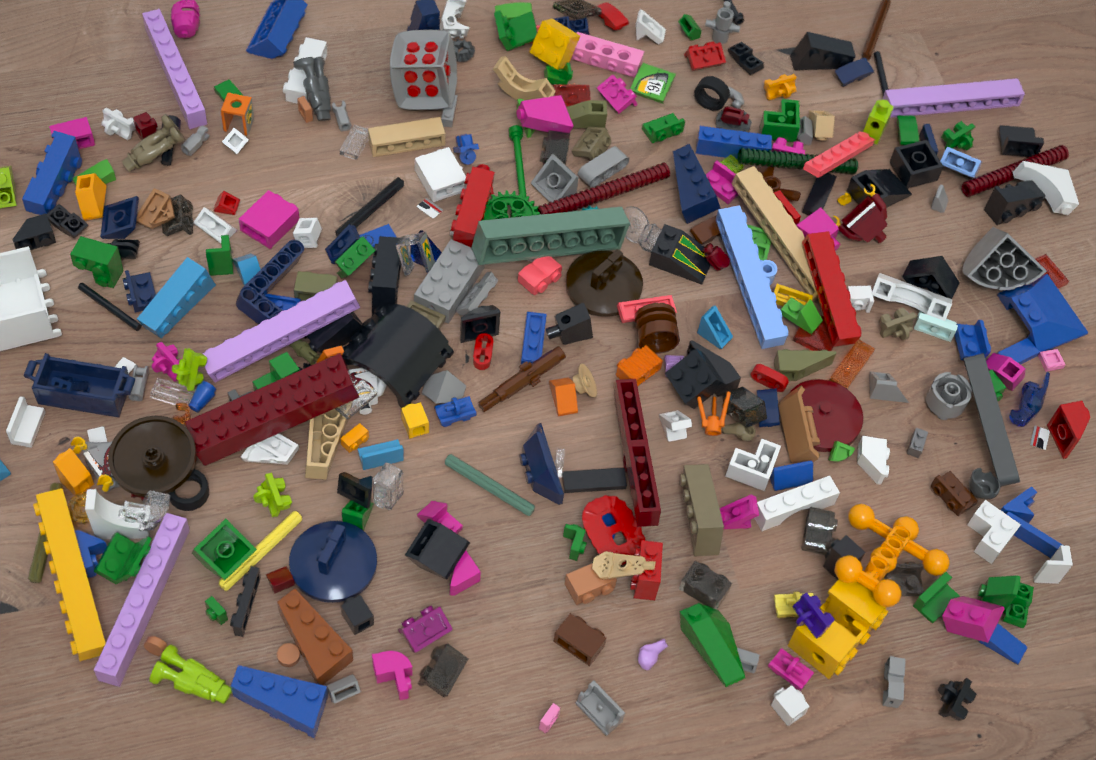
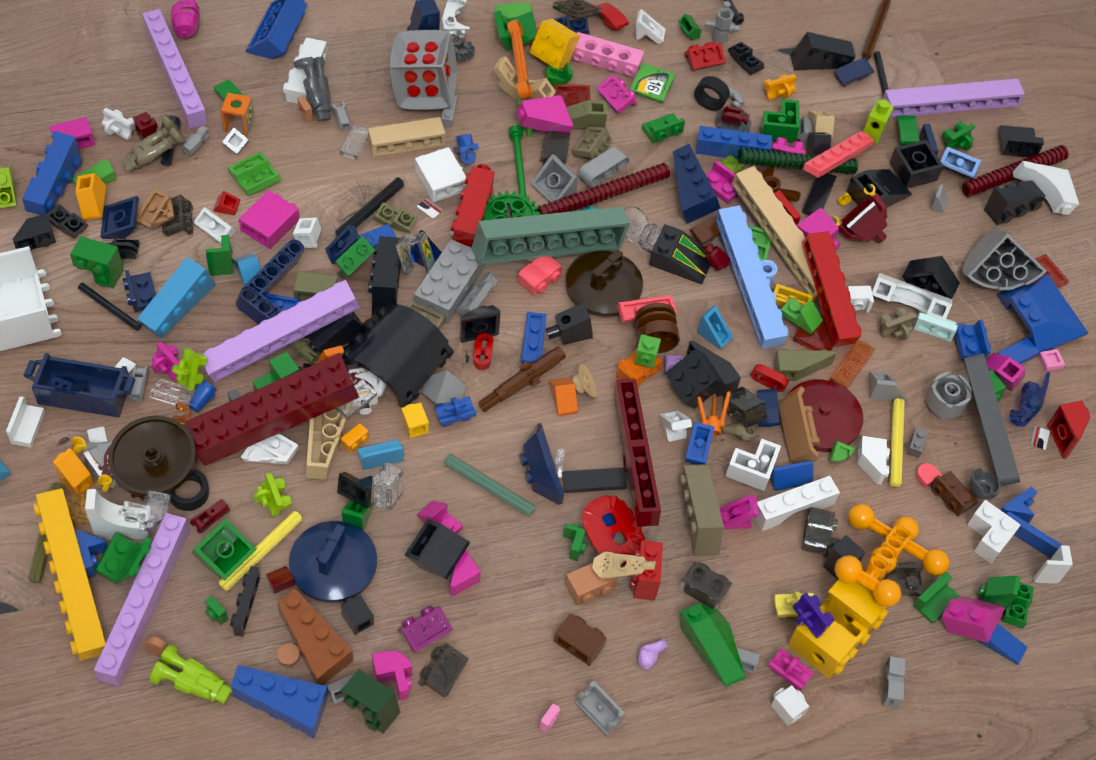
(213, 514): none -> dark red bar
(254, 173): none -> bright green slope
(373, 699): none -> dark green brick
(398, 220): none -> olive slope
(523, 86): none -> orange piece
(647, 351): none -> bright green brick
(699, 443): none -> blue slope
(818, 142): none -> black brick
(897, 442): none -> light yellow axle
(926, 474): none -> coral tile
(953, 695): black hips -> none

